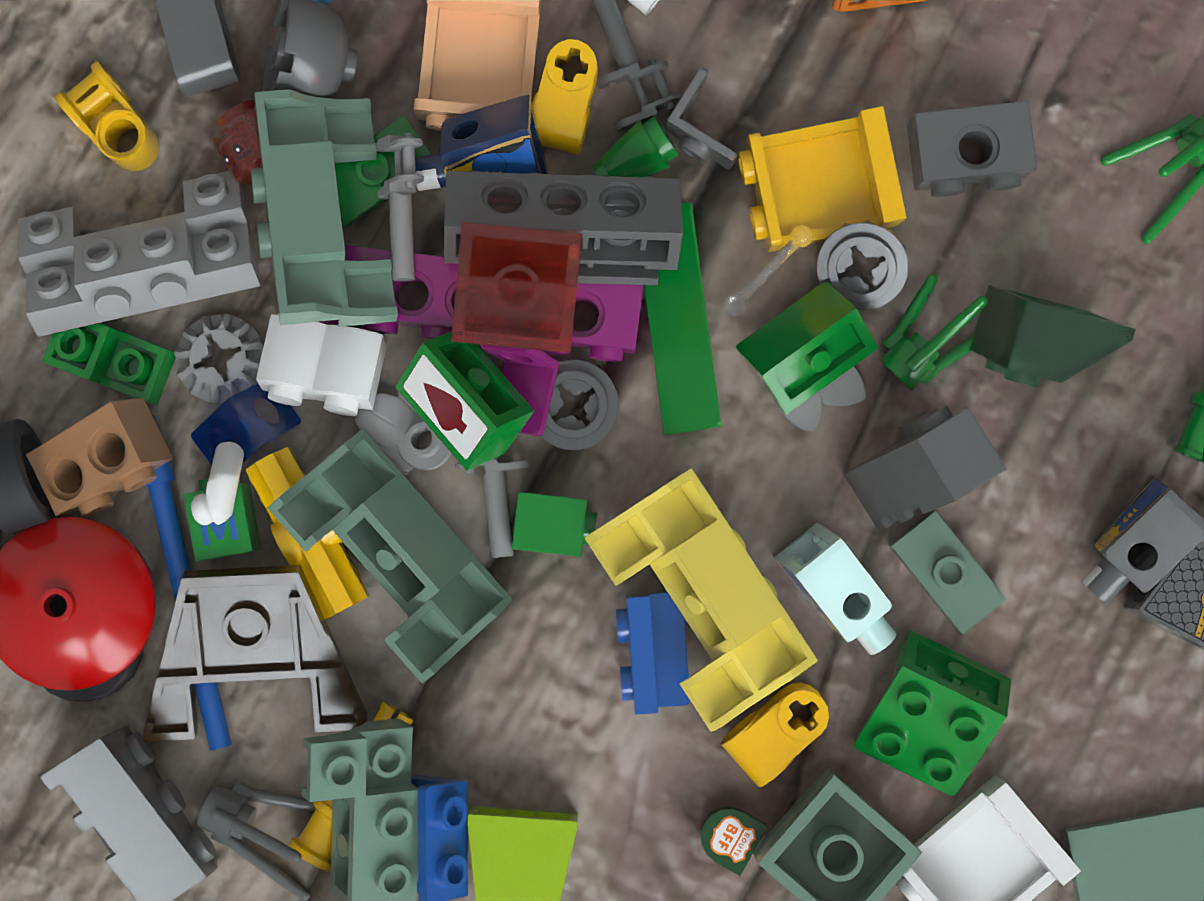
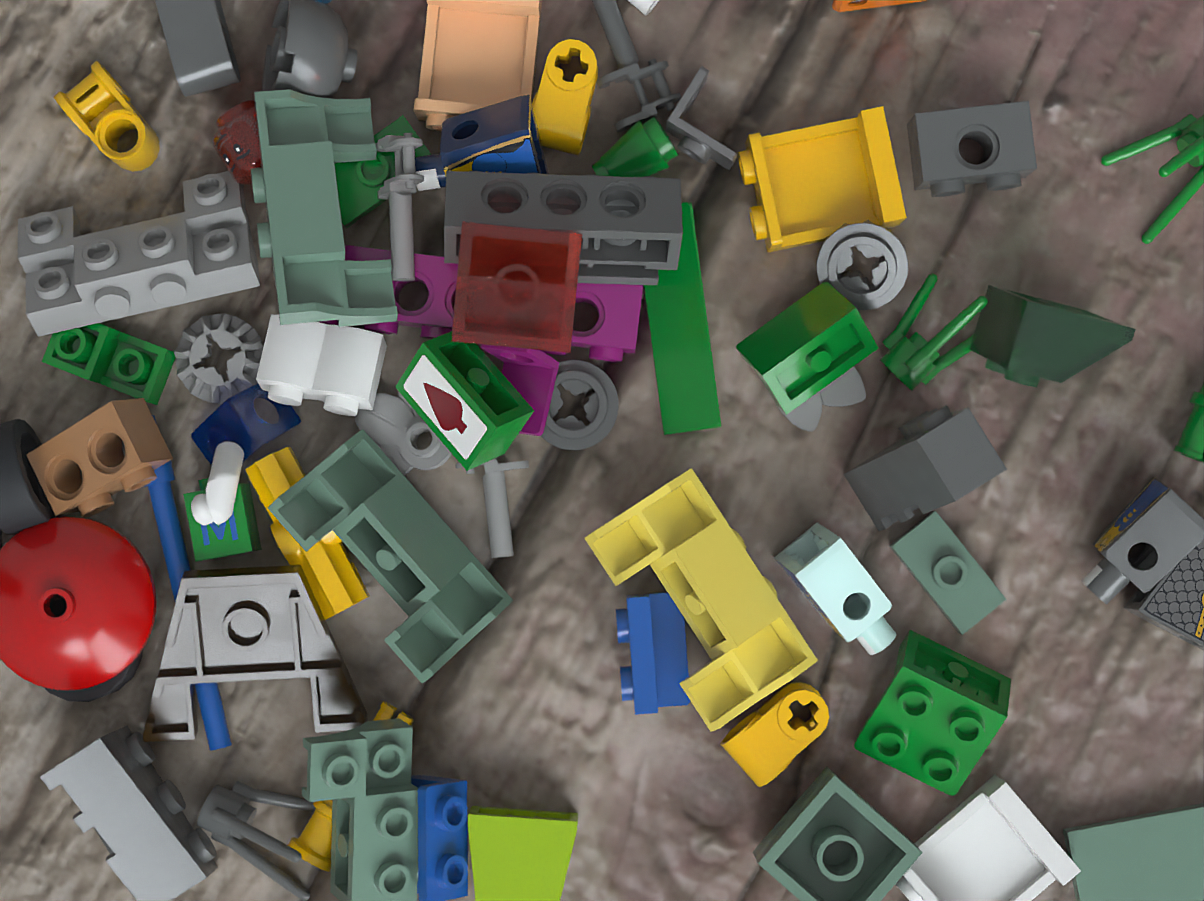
(552, 524): green brick -> none
(731, 837): tile -> none
(736, 303): clear hinge -> none

